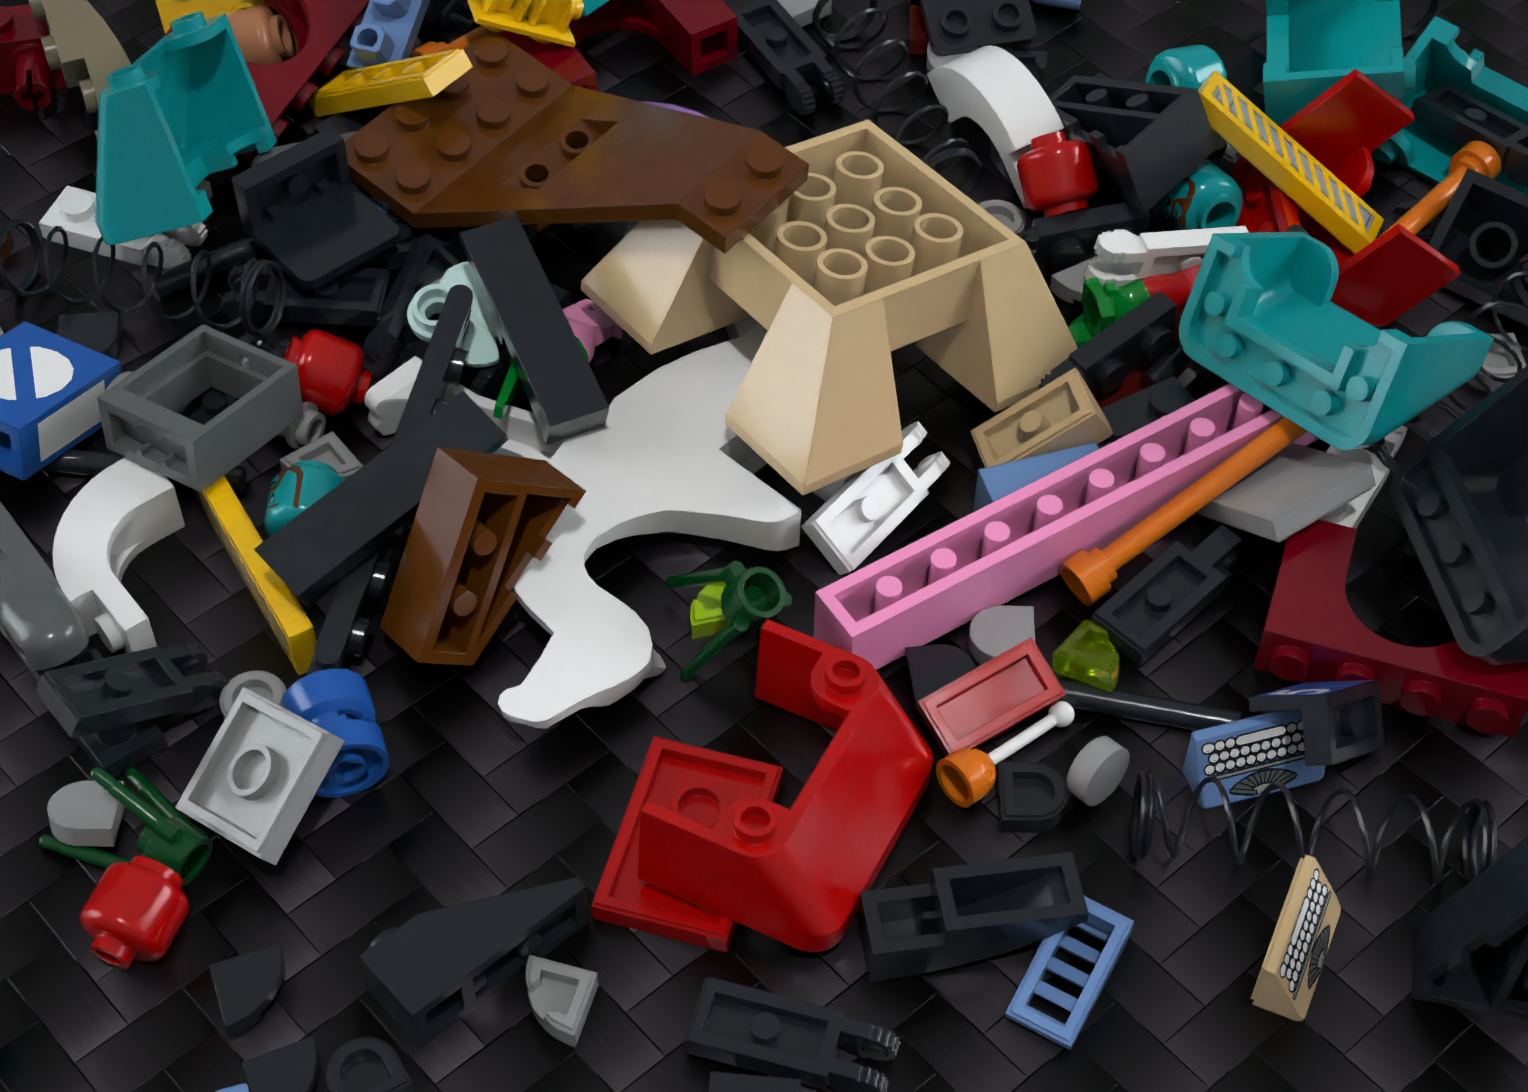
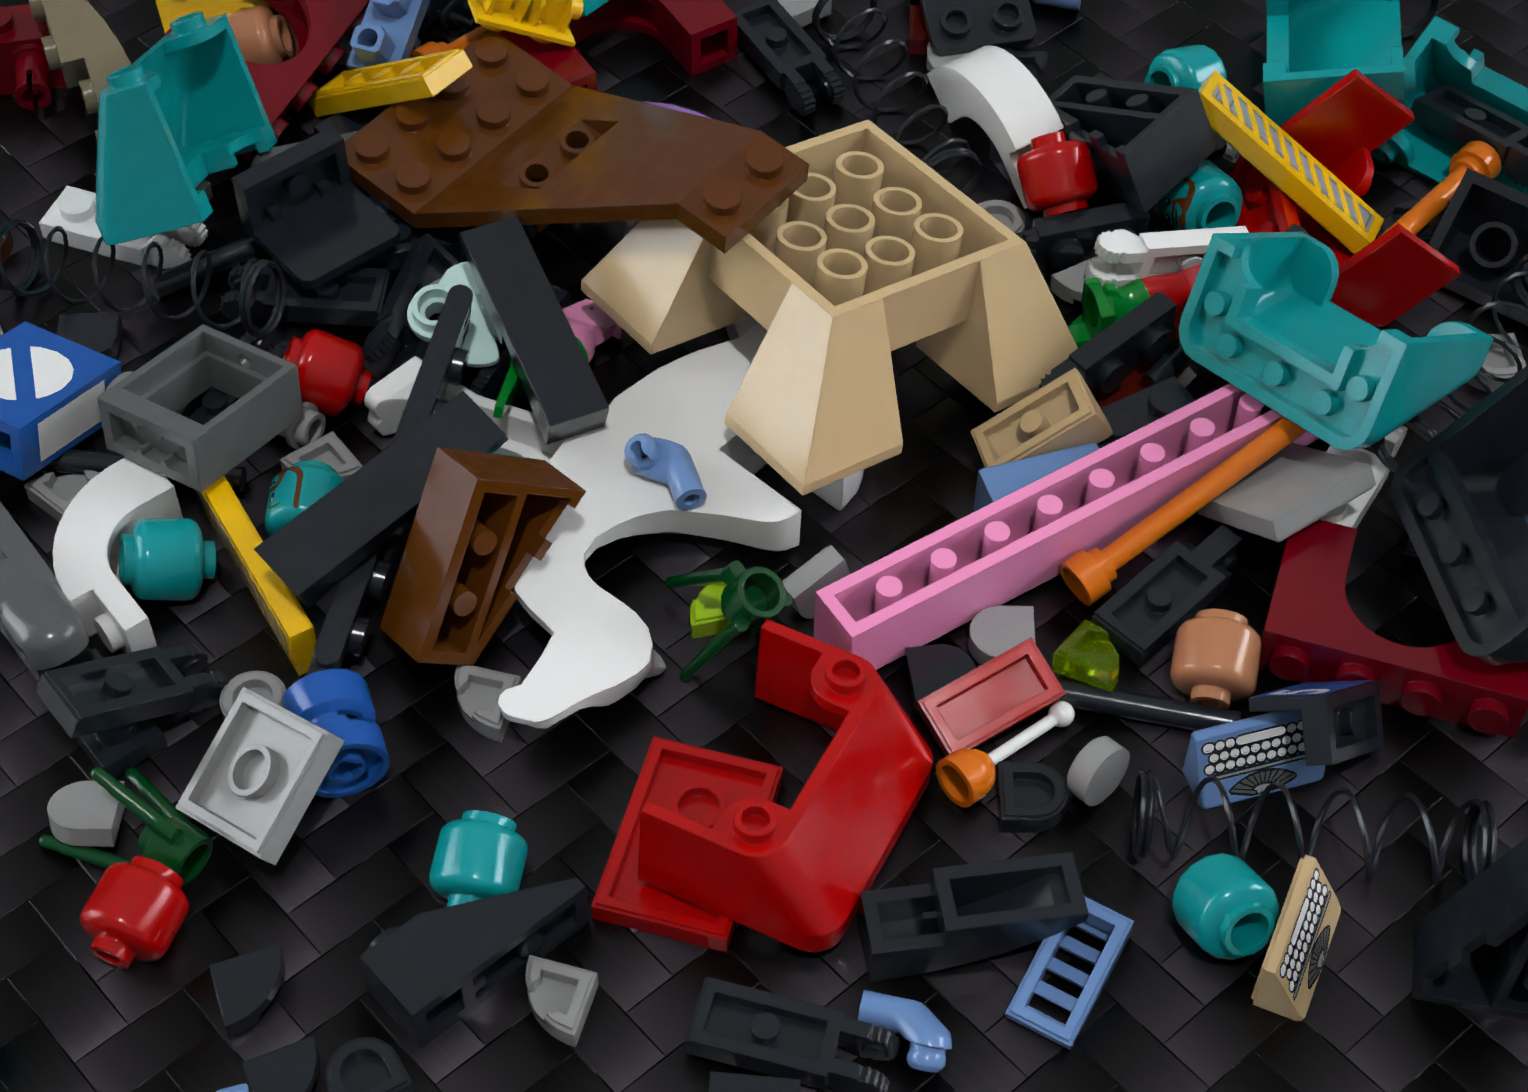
(55, 493): none -> light grey tile
(165, 559): none -> teal head
(477, 858): none -> teal head
(478, 698): none -> light grey tile
(668, 464): none -> medium blue arm
(812, 576): none -> light grey tile
(873, 504): white hinge -> none
(912, 1021): none -> medium blue arm
(1216, 658): none -> nougat head
(1225, 907): none -> teal head

